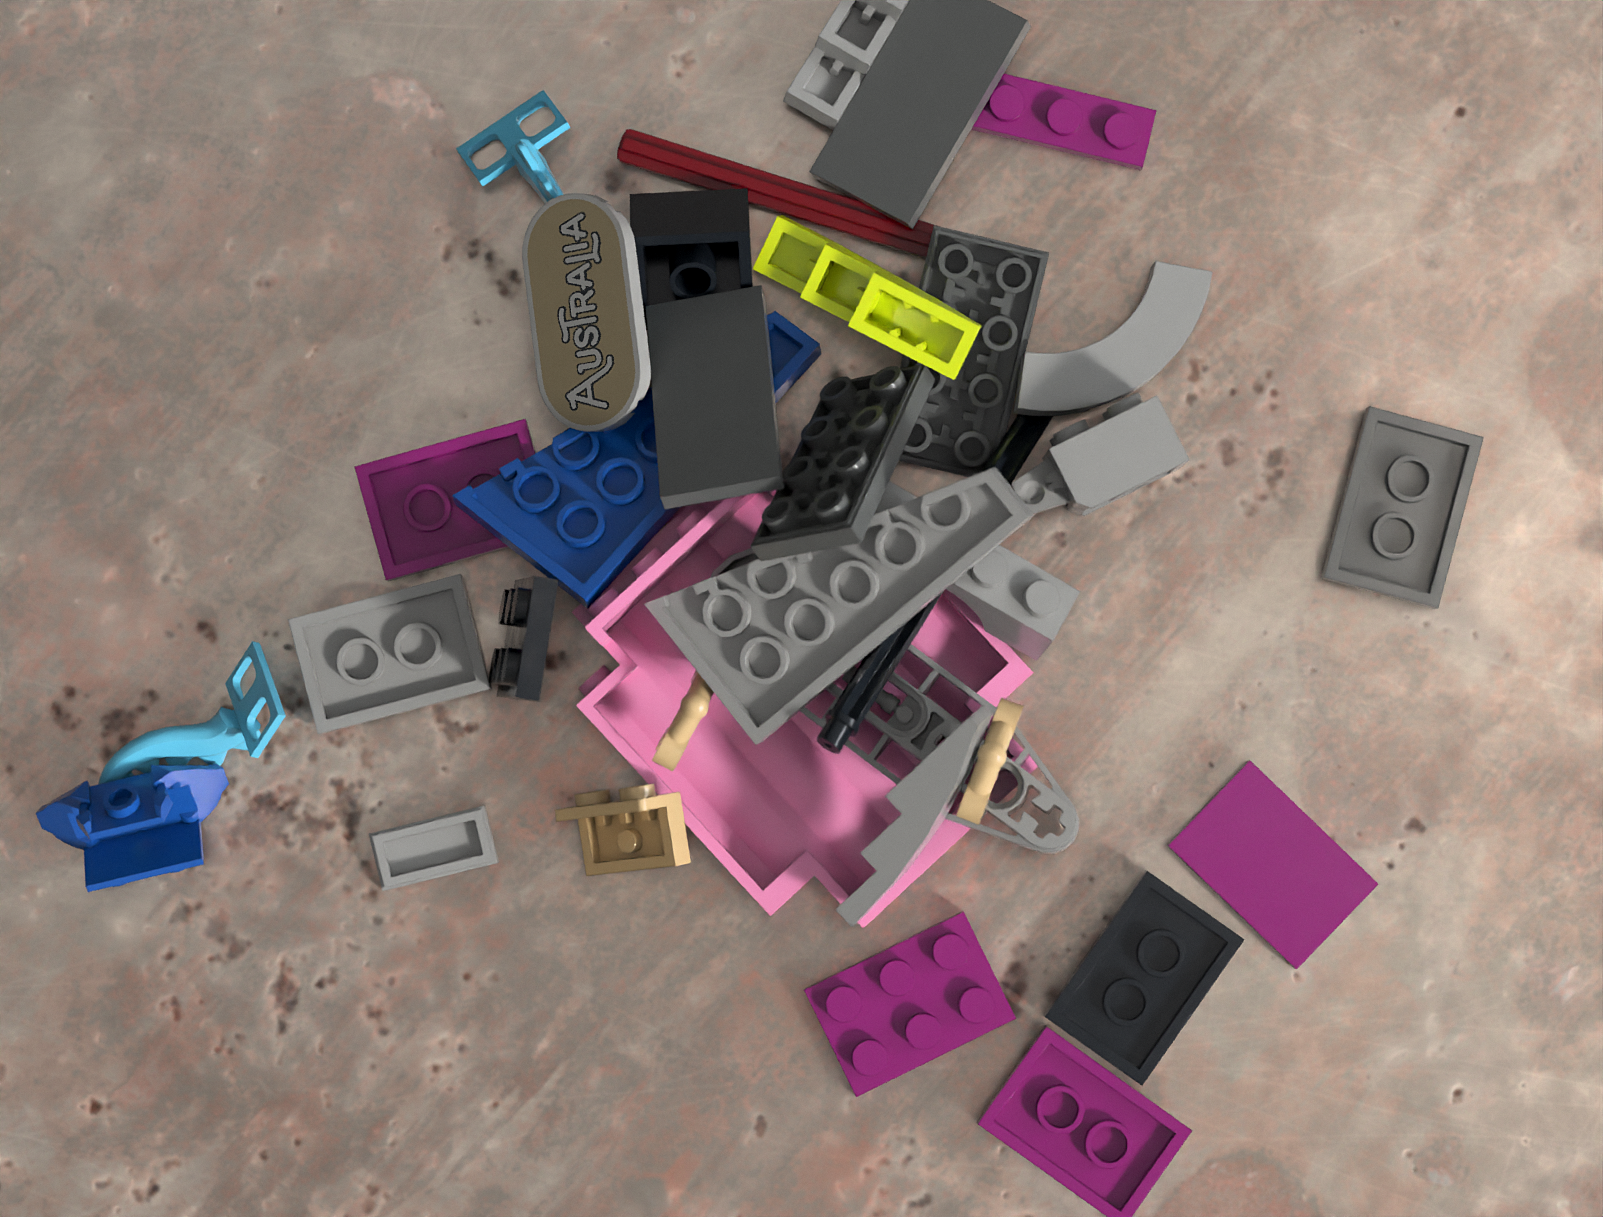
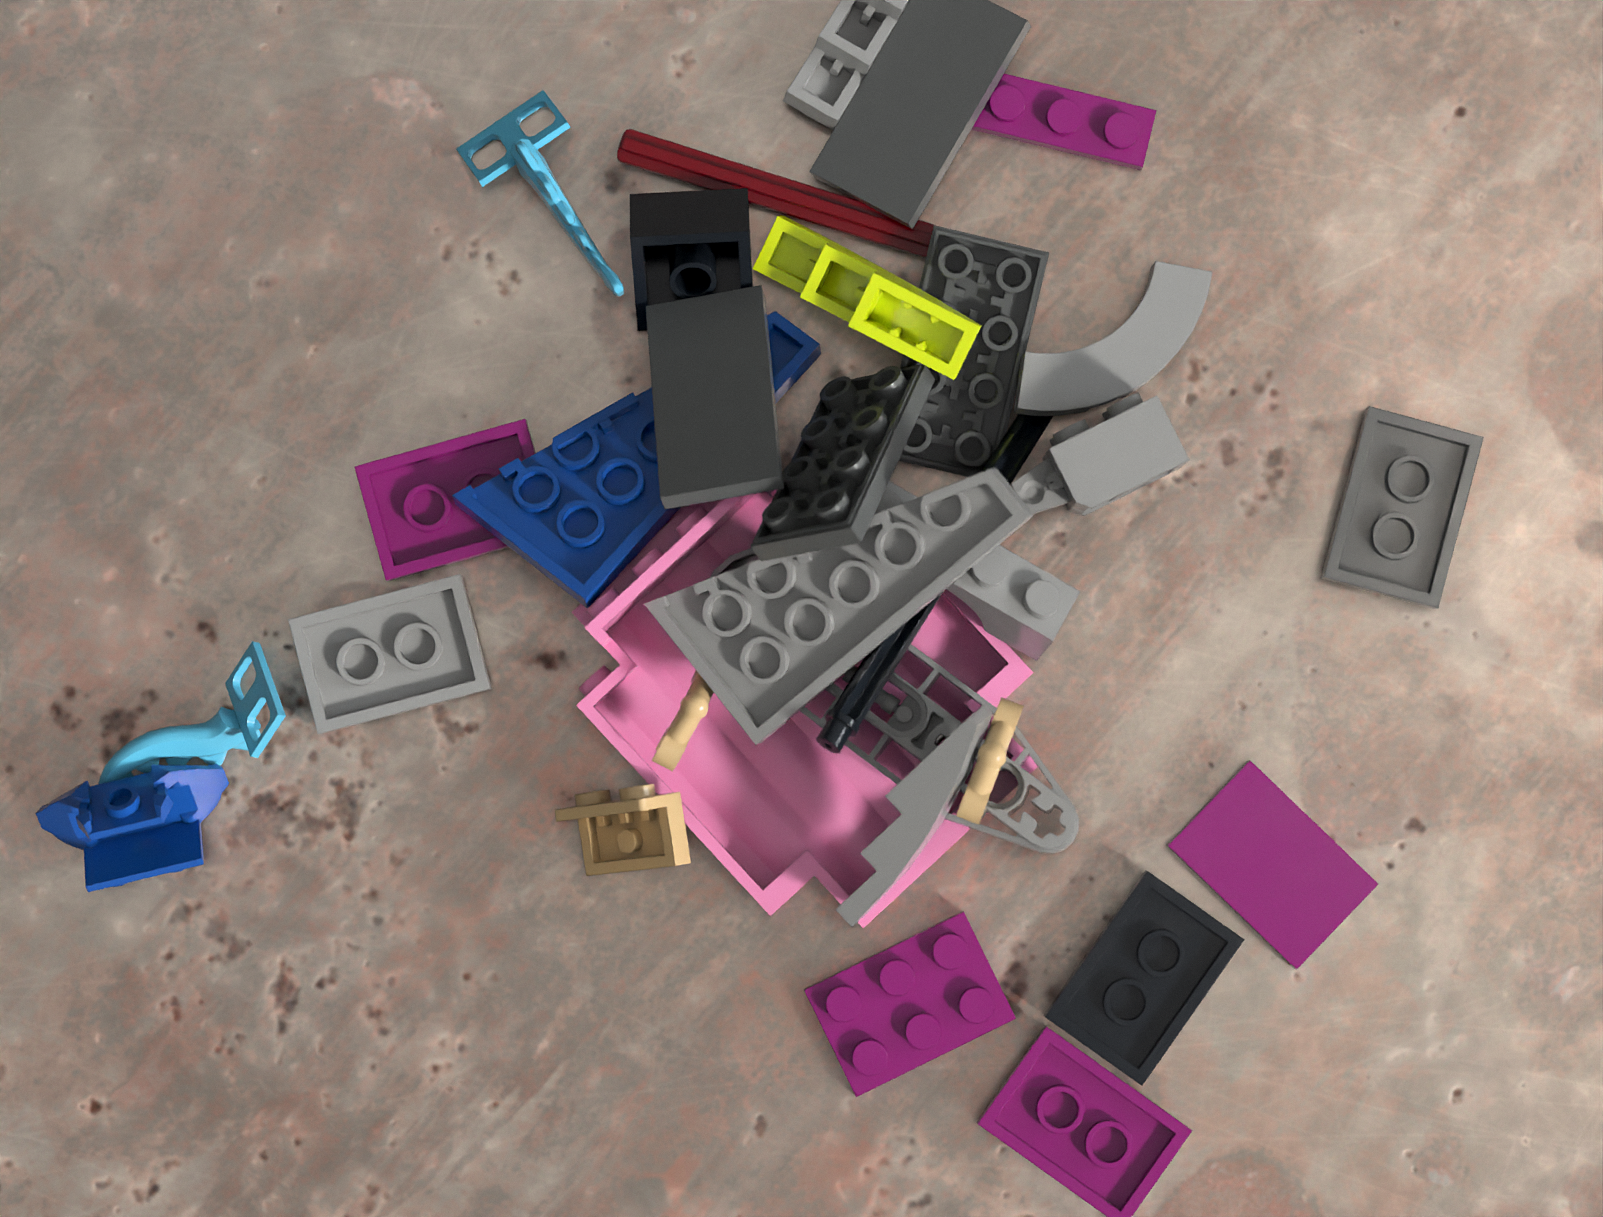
(433, 848): light grey tile -> none
(529, 616): black plate -> none
(586, 312): tile -> none

